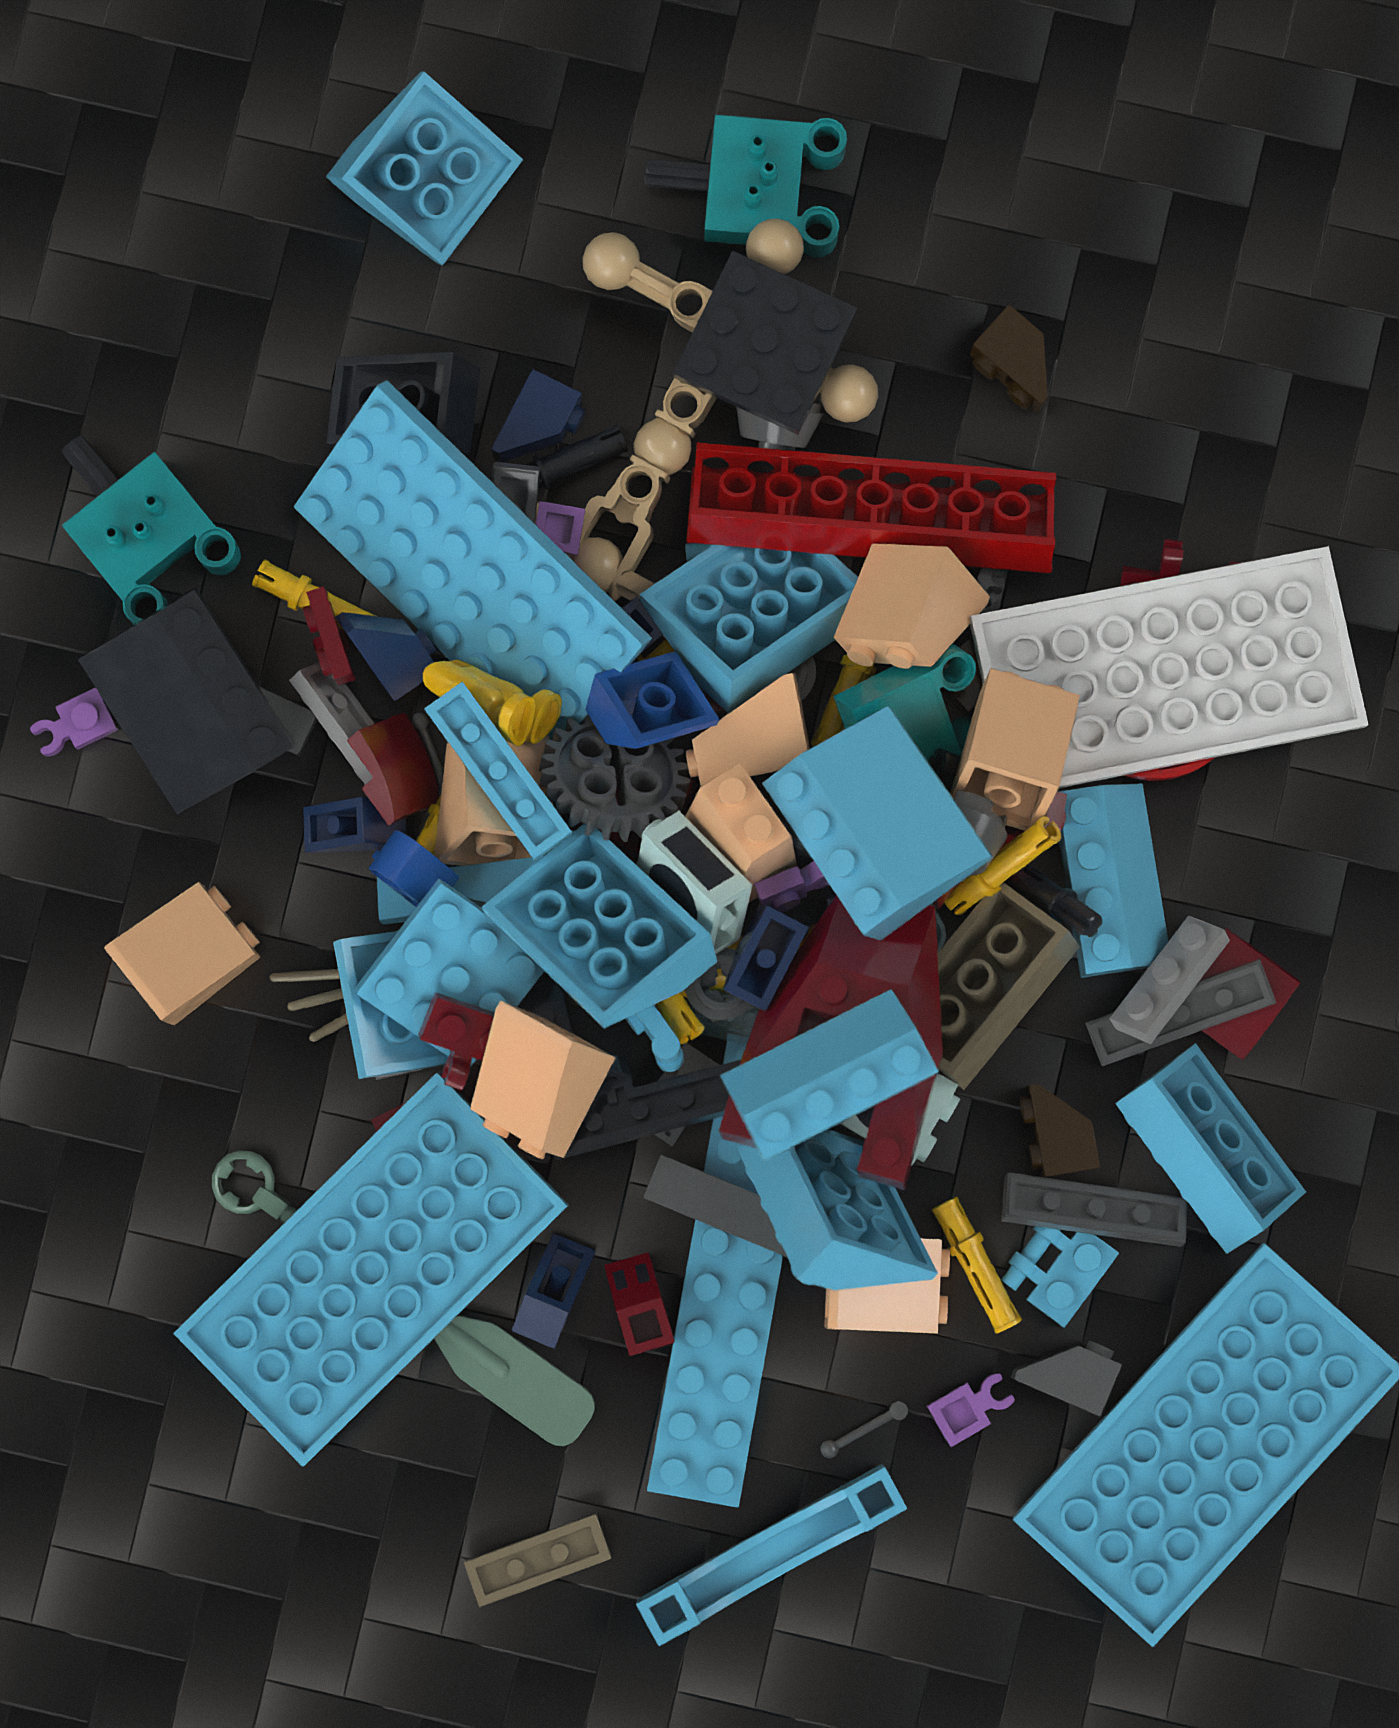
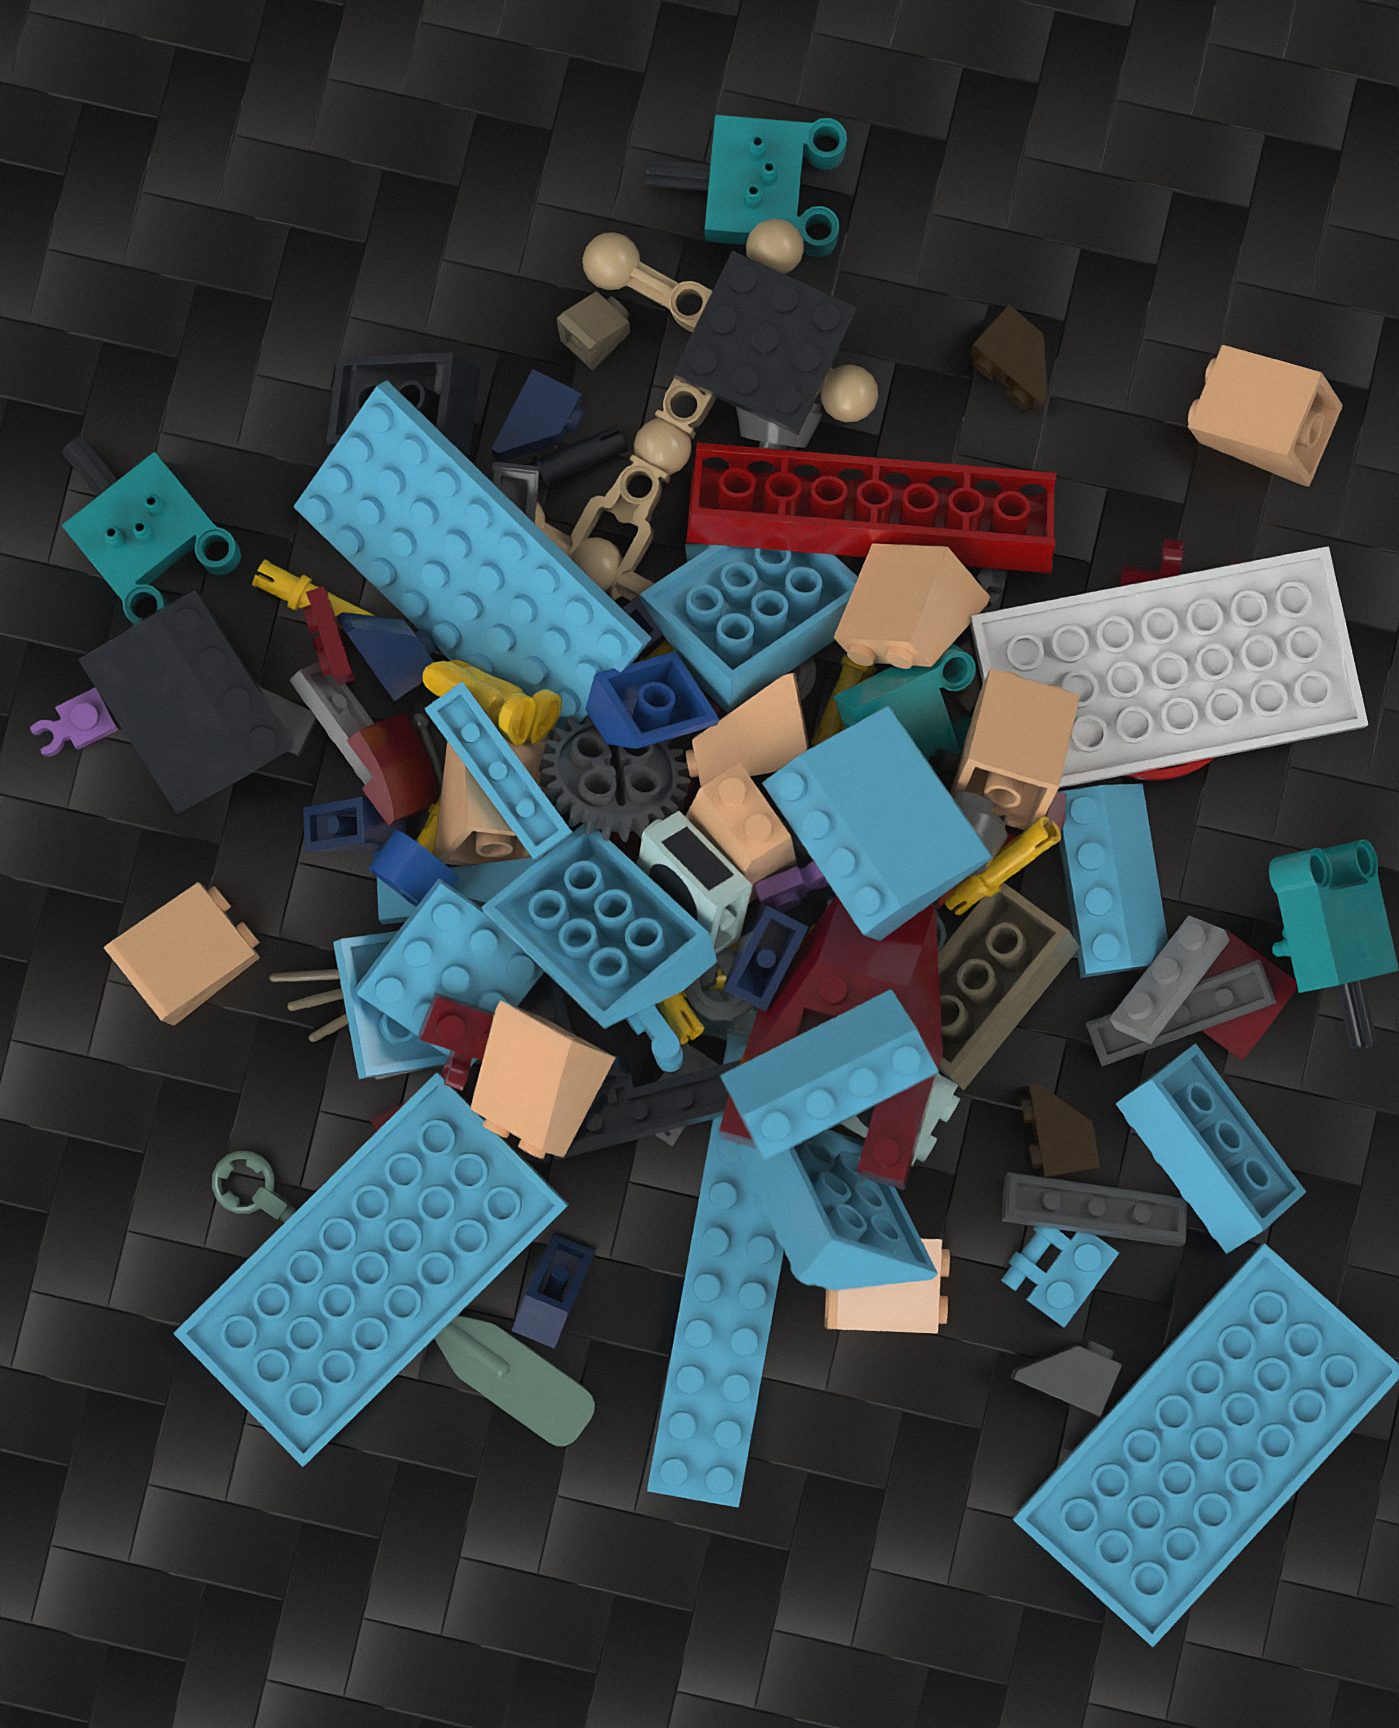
(425, 168): medium azure slope -> none
(537, 1560): dark tan plate -> none
(561, 525): medium lavender plate -> none
(594, 328): none -> dark tan slope
(639, 1304): dark red slope -> none
(712, 1202): dark grey tile -> none
(770, 1553): medium azure arch -> none
(897, 1411): dark grey hinge -> none
(963, 1412): medium lavender plate -> none
(973, 1258): yellow pin -> none
(1059, 902): black axle -> none
(1265, 413): none -> light nougat slope
(1335, 926): none -> teal piece

